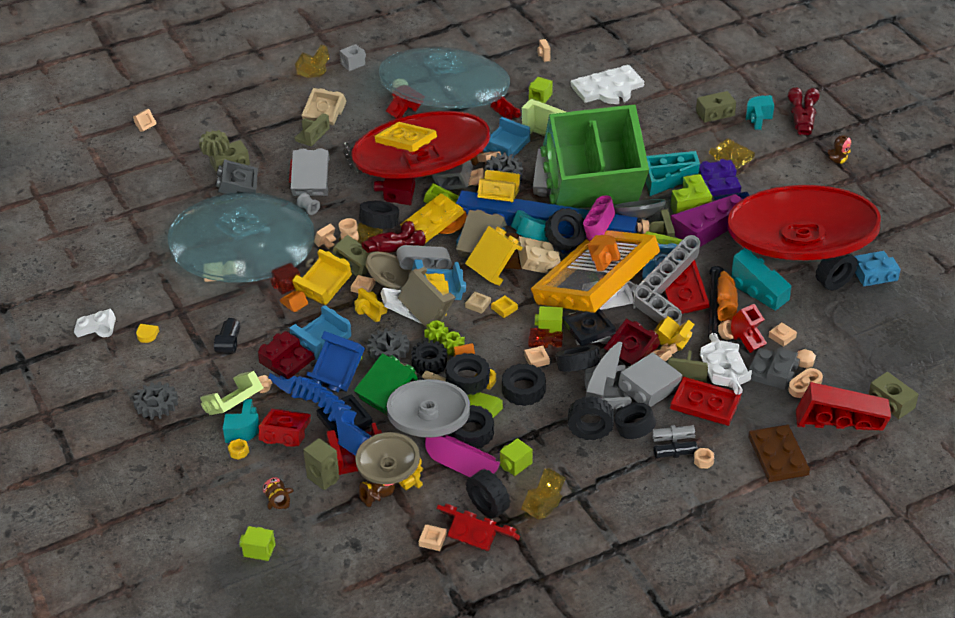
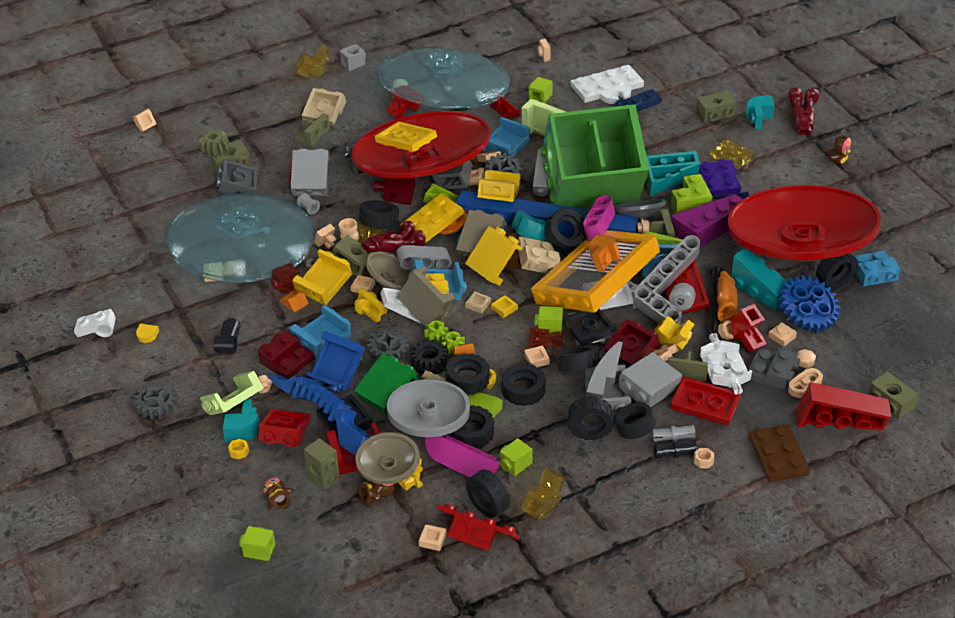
(642, 100): none -> dark blue hinge
(682, 296): none -> light grey head
(809, 304): none -> blue gear

